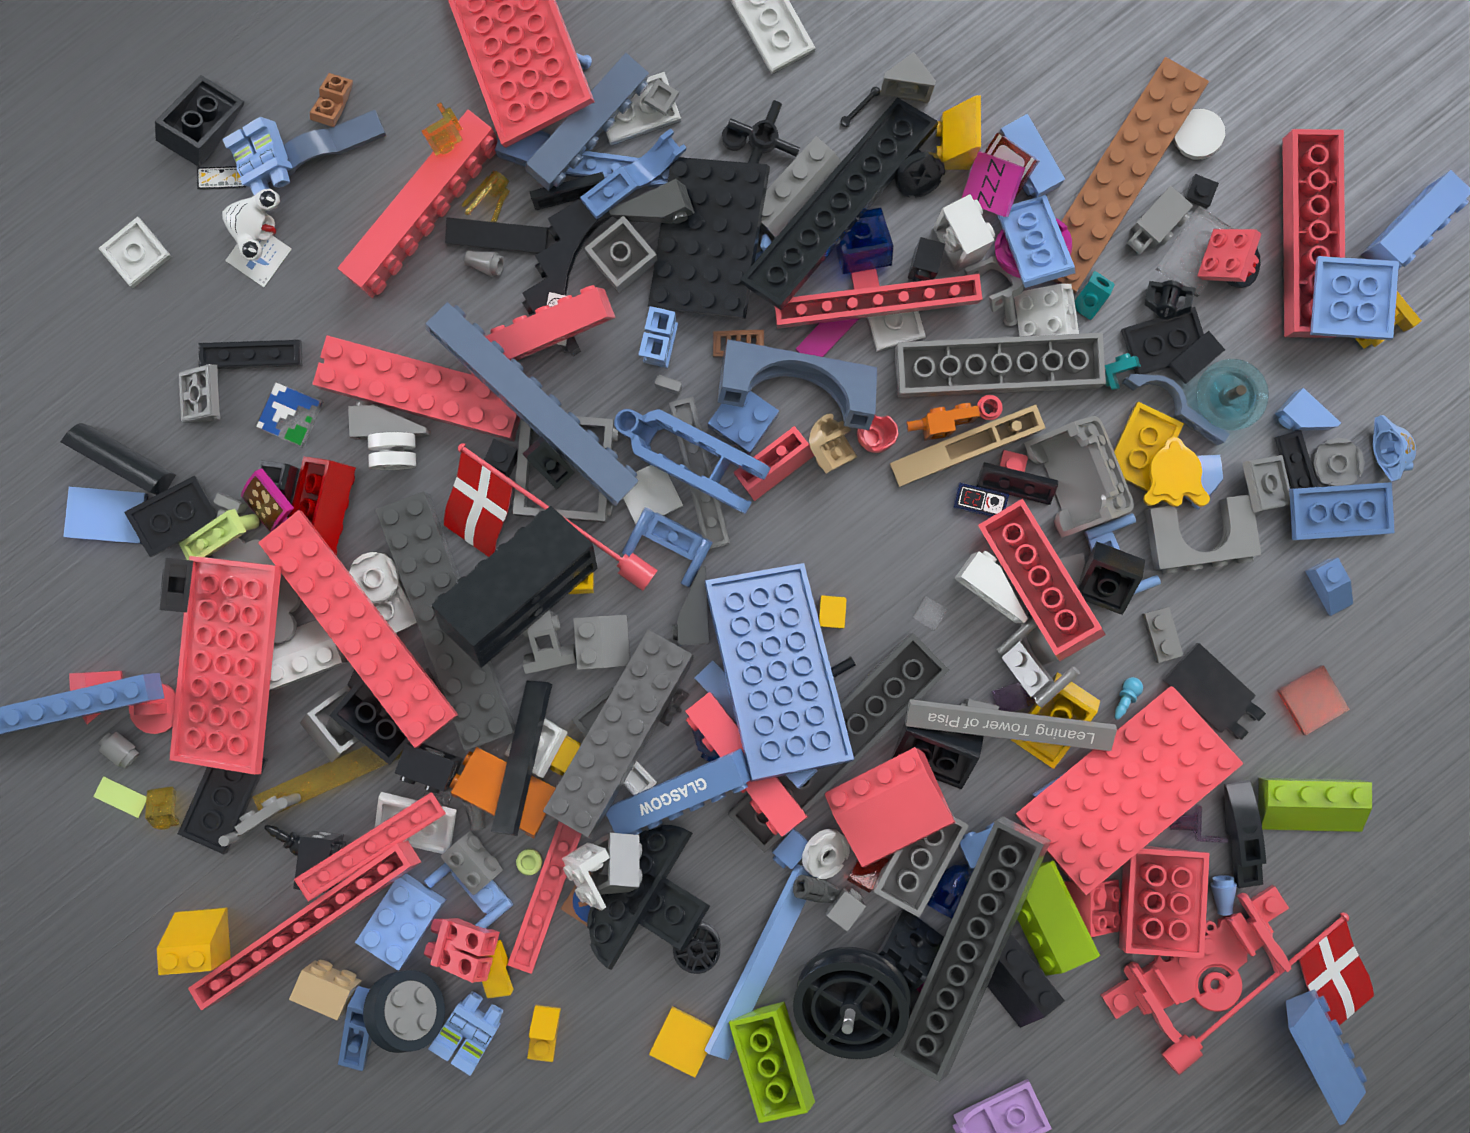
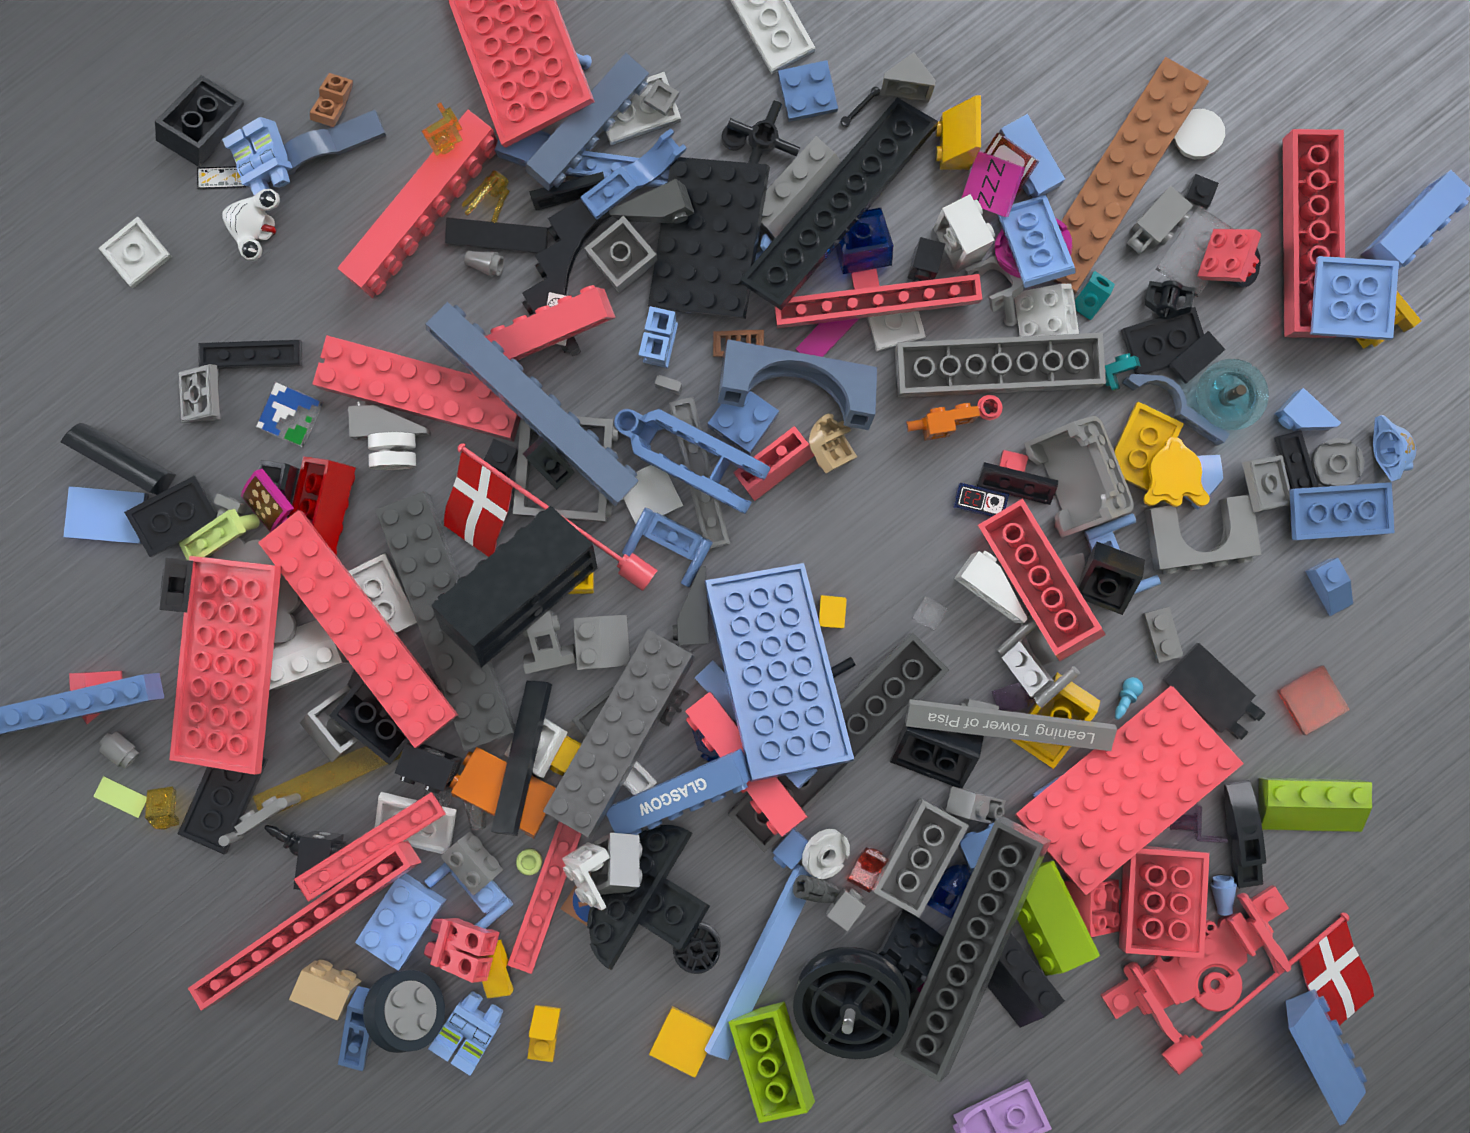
(156, 715): coral tile -> none
(194, 942): yellow slope -> none
(262, 269): white sticker -> none
(376, 576): white tile -> none
(807, 91): none -> medium blue plate
(880, 436): coral hair -> none
(890, 807): coral slope -> none
(919, 174): black tile -> none
(968, 445): tan slope -> none
(975, 805): none -> light grey slope

